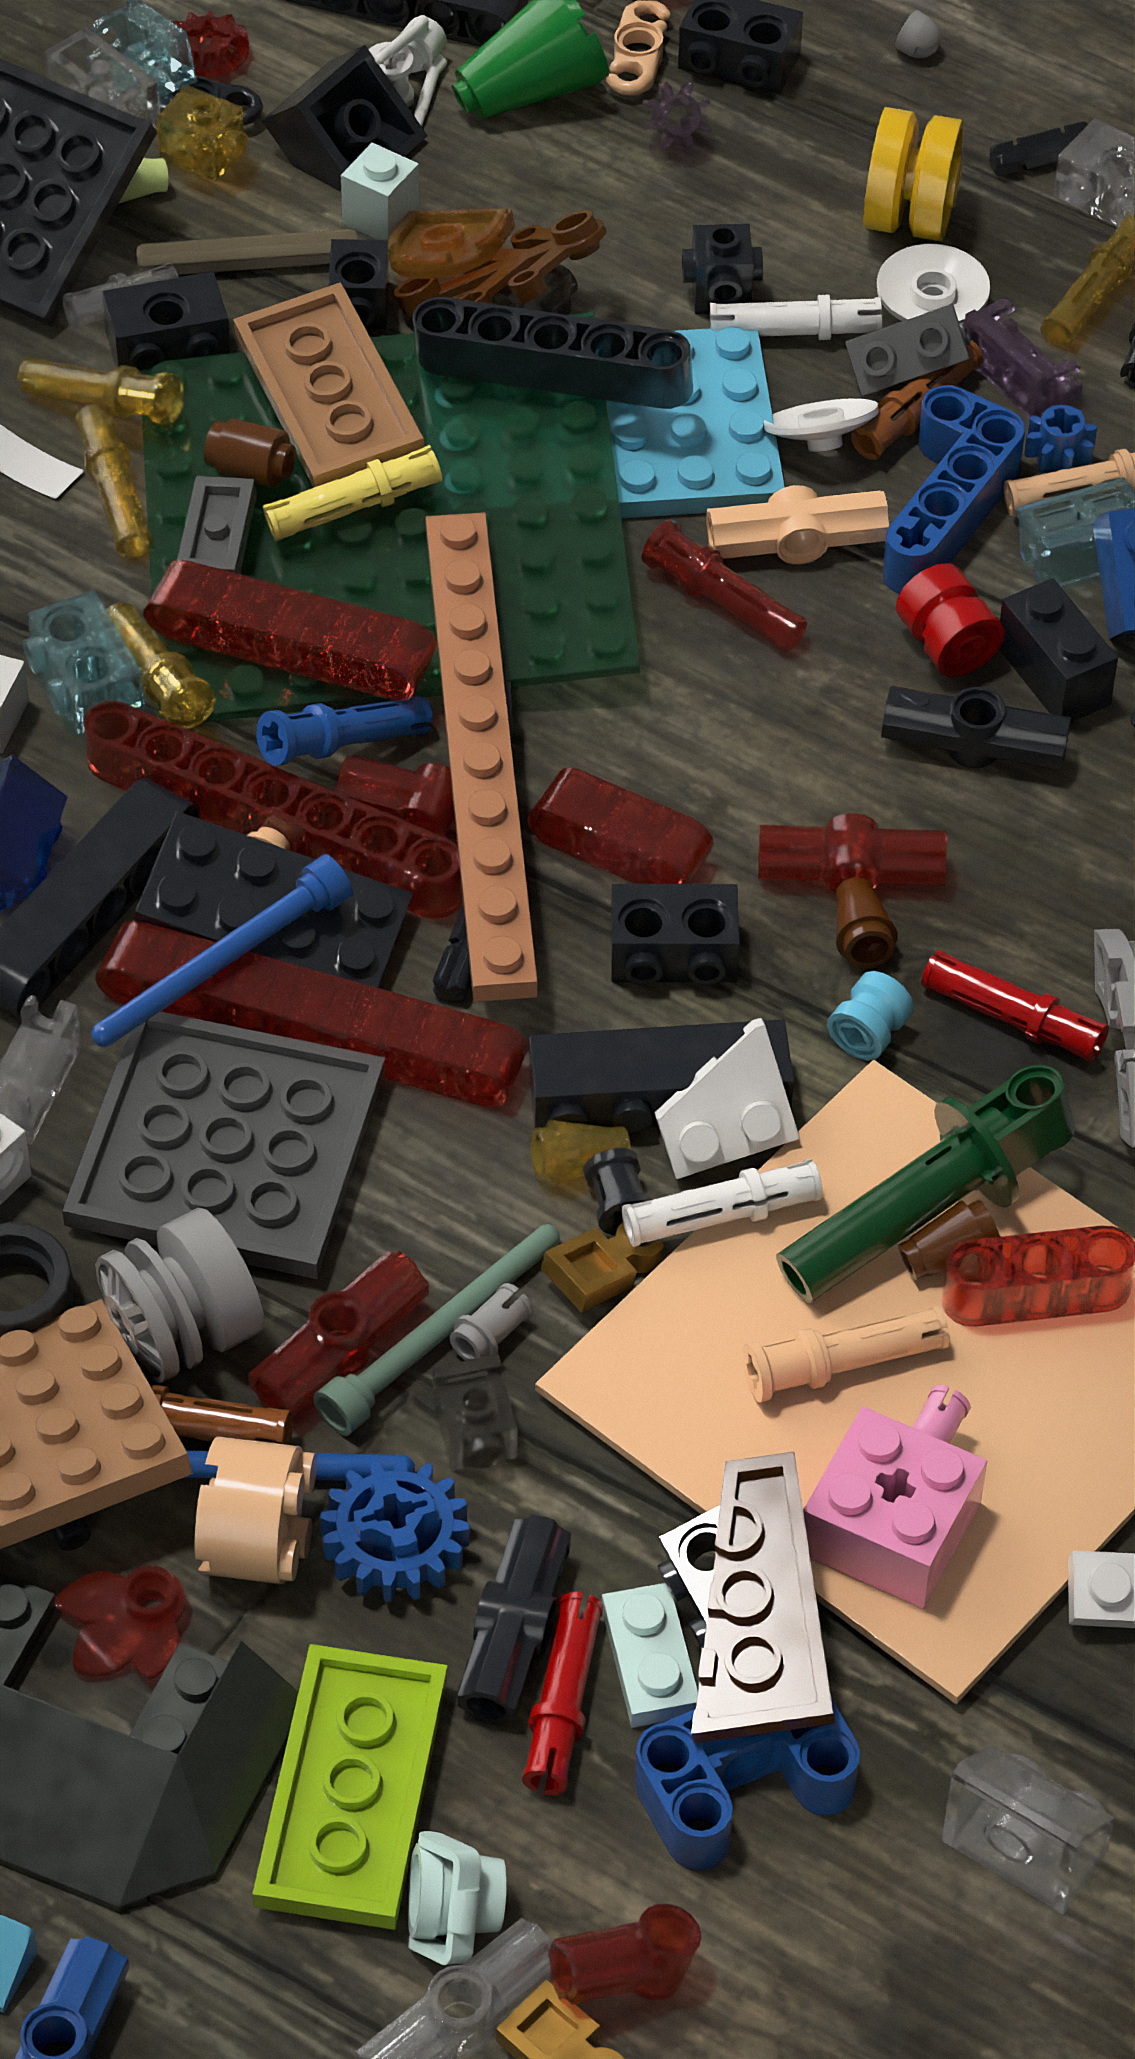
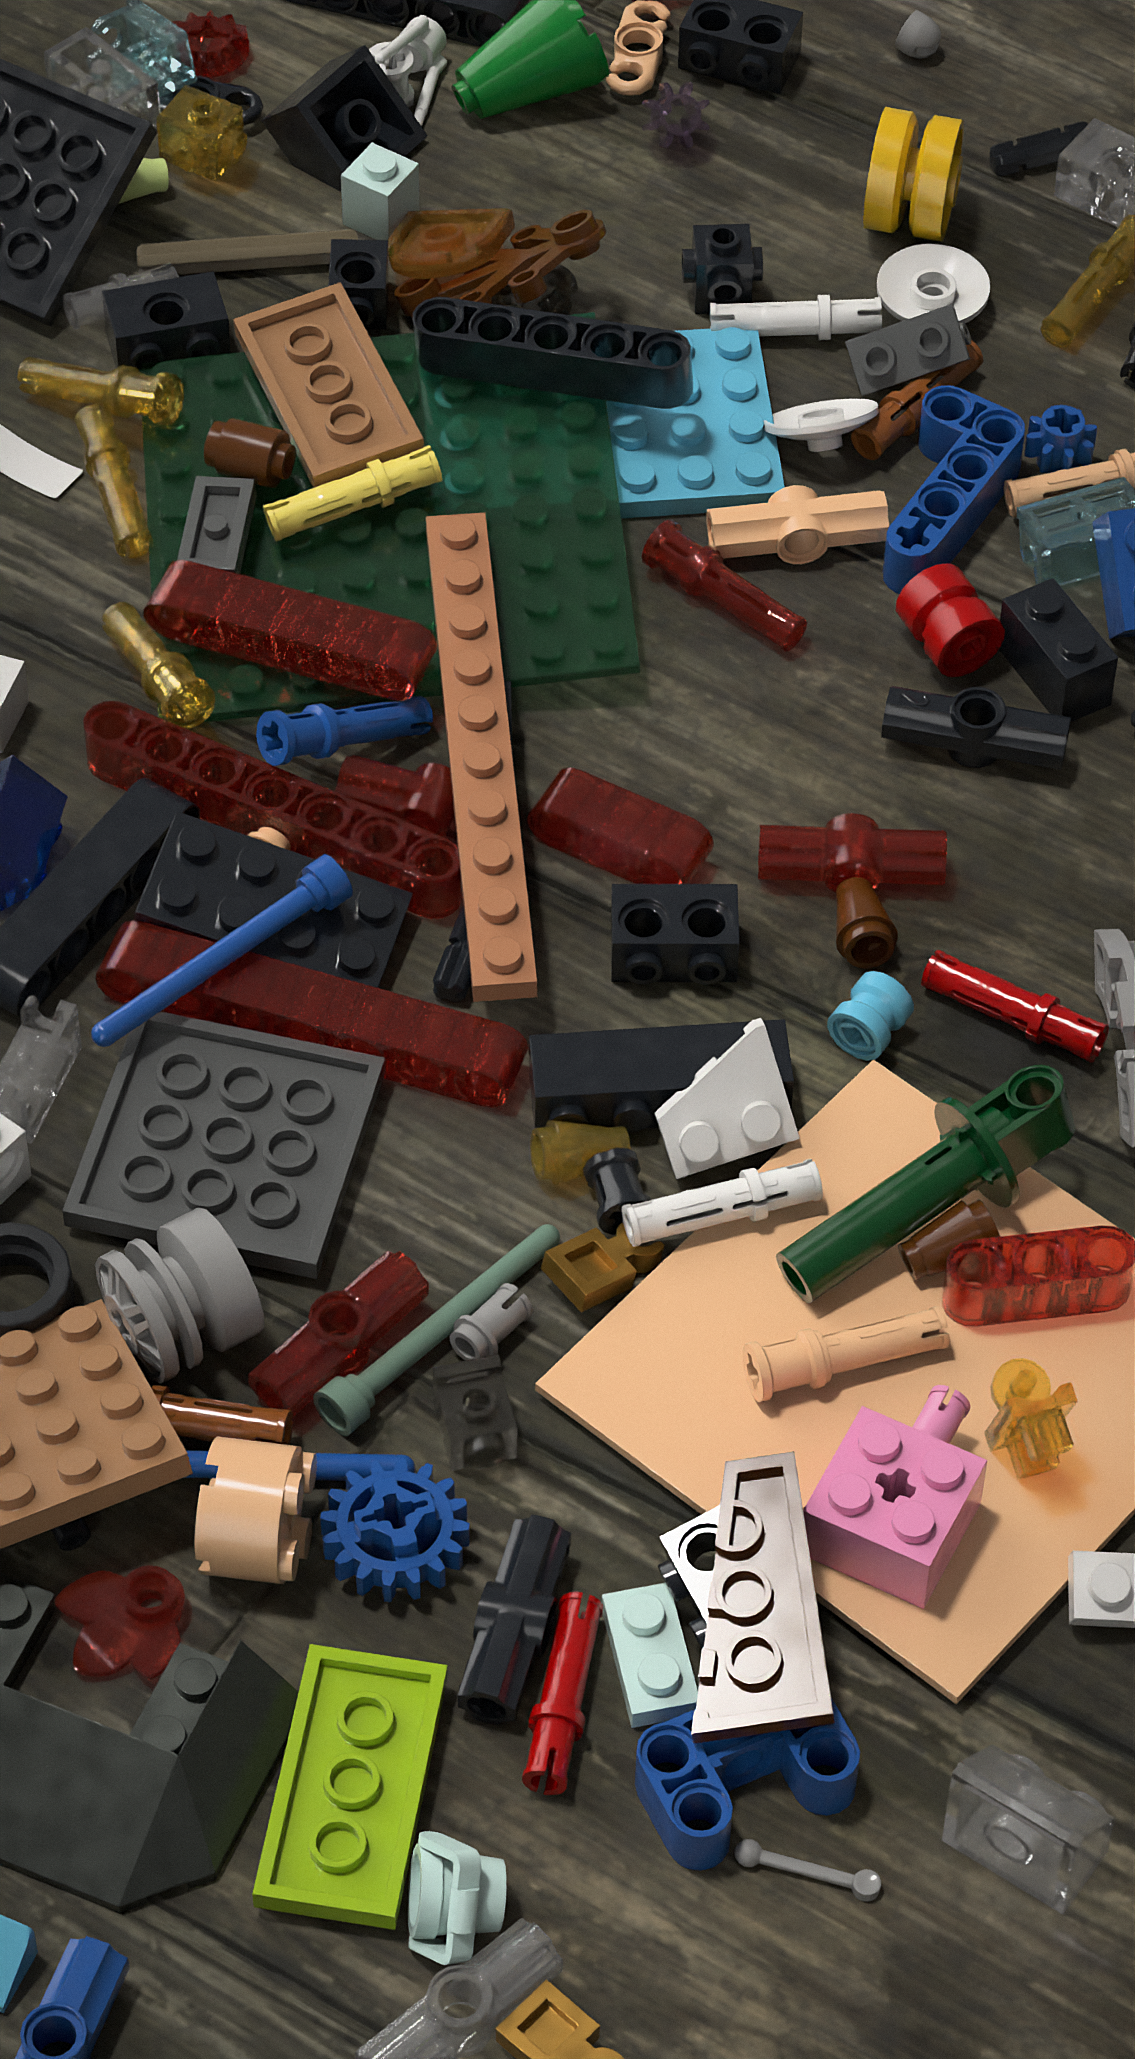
(81, 657): clear light blue brick -> none
(627, 1958): clear red piece -> none
(864, 1884): none -> light grey hinge
(1018, 365): clear purple hinge -> none
(1029, 1417): none -> clear yellow hips

